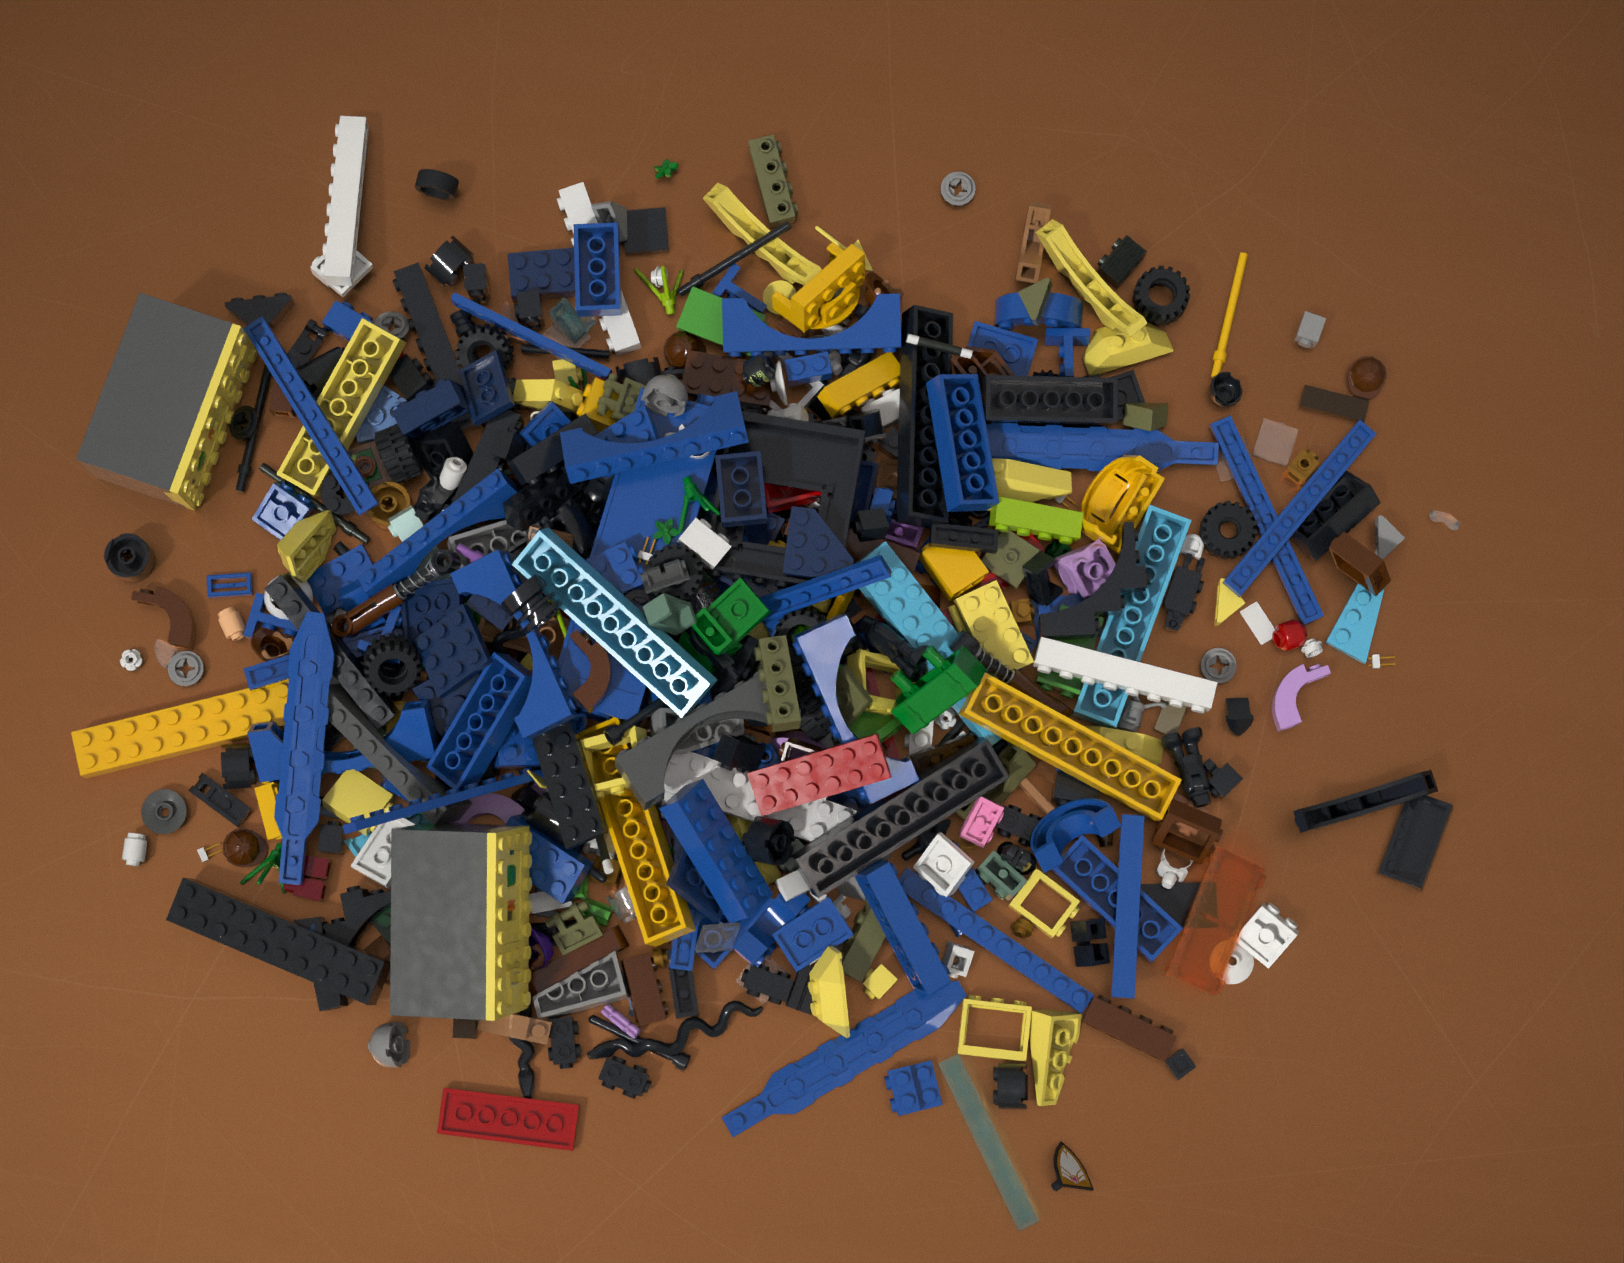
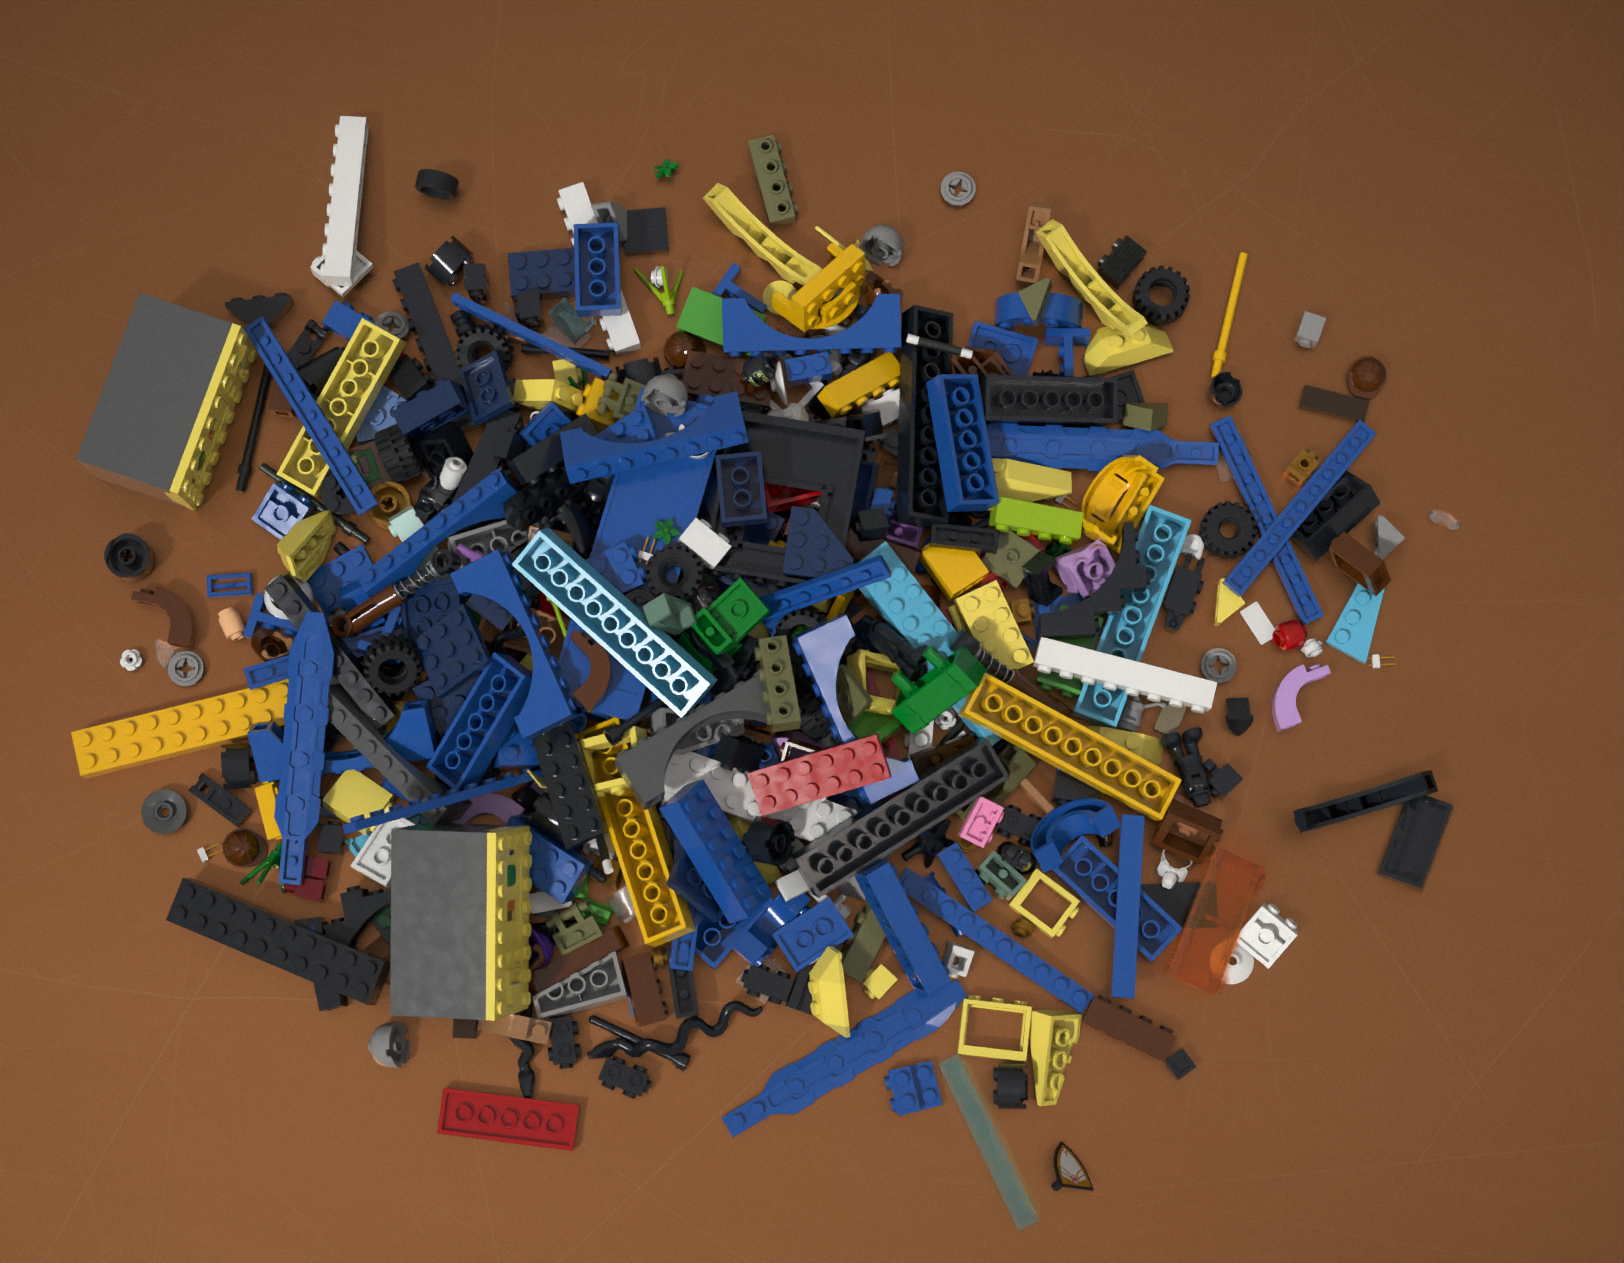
(134, 849): white brick -> none
(240, 416): black gear -> none
(366, 460): dark orange plate -> none
(532, 604): black wheel -> none
(621, 1021): lavender axle -> none
(674, 573): dark grey hinge -> none
(692, 494): green plant -> none
(699, 279): black bar -> none
(717, 937): clear piece -> none
(882, 244): none -> light grey cylinder
(943, 865): white plate -> none
(1082, 933): black piece -> none
(1275, 442): clear piece -> none

